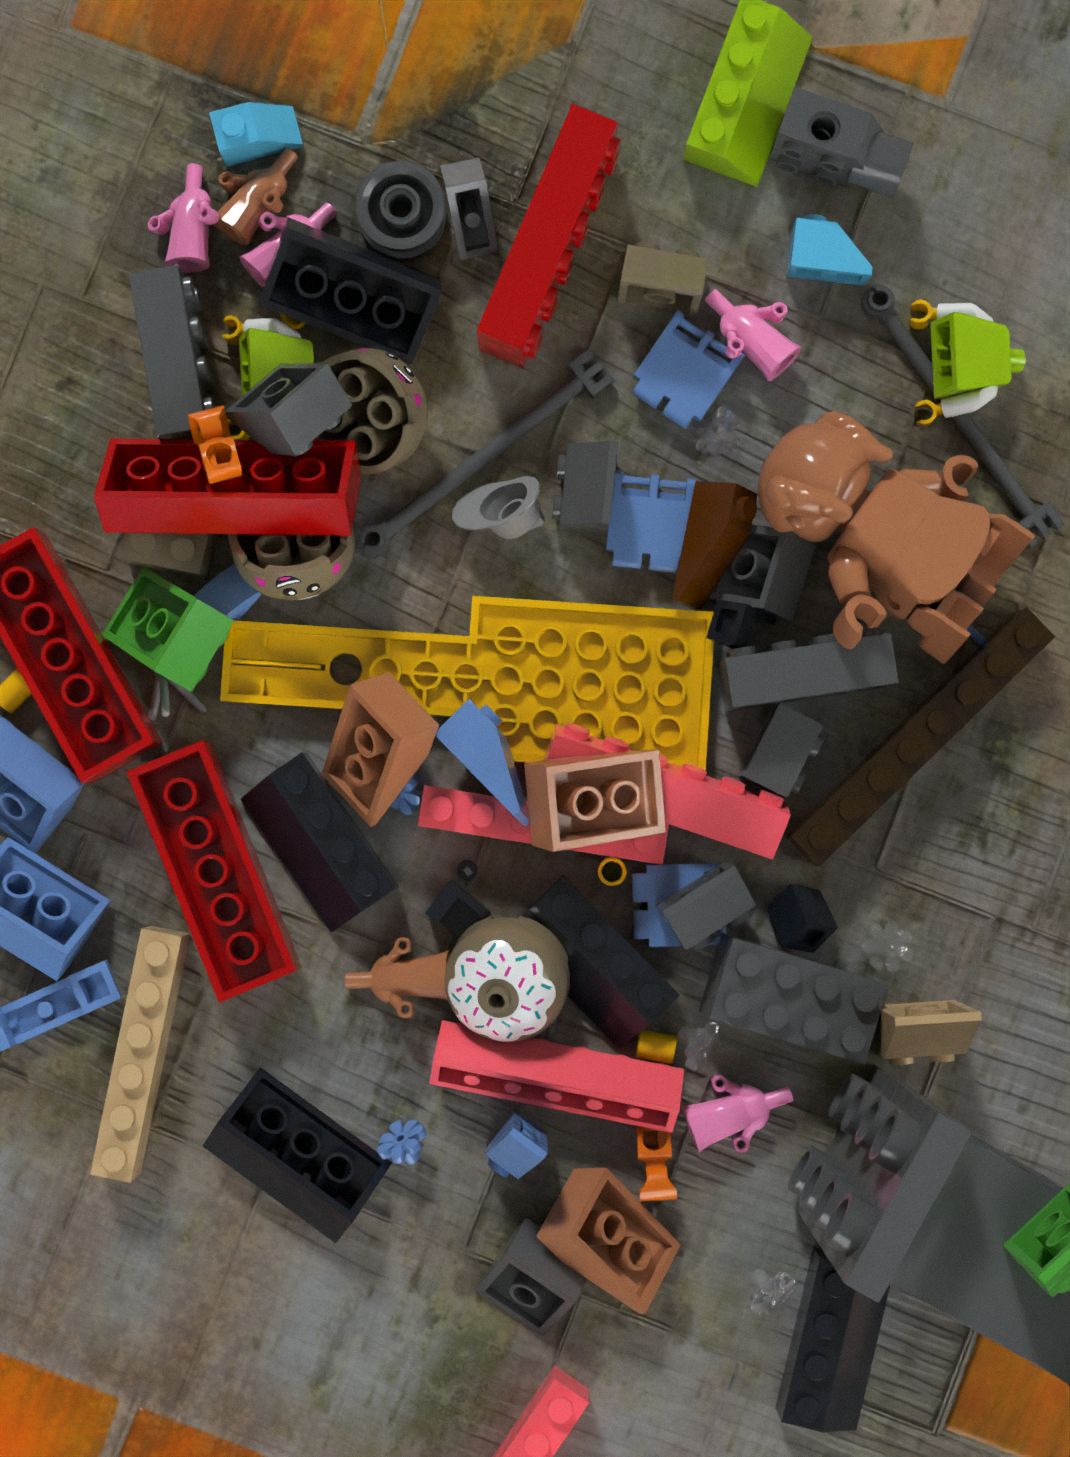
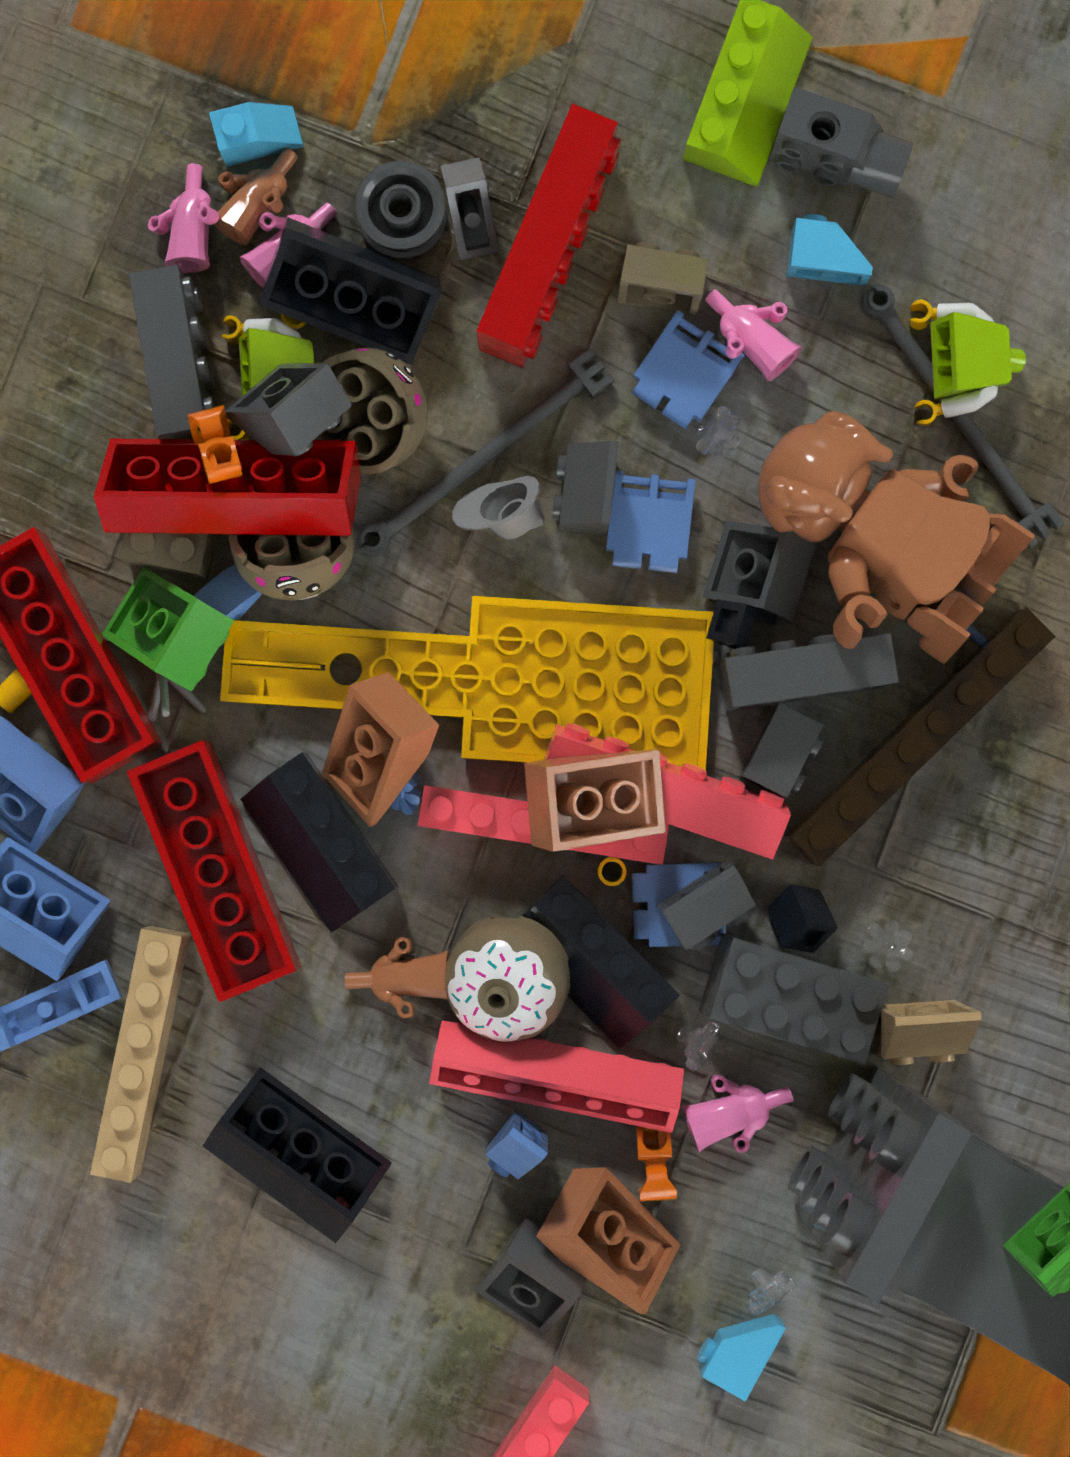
(403, 1142): medium blue plant -> none
(456, 909): black panel -> none
(467, 870): black piece -> none
(486, 753): medium blue slope -> none
(656, 1046): yellow hinge -> none
(714, 533): reddish brown slope -> none
(740, 1354): none -> medium azure slope
(829, 1352): black slope -> none

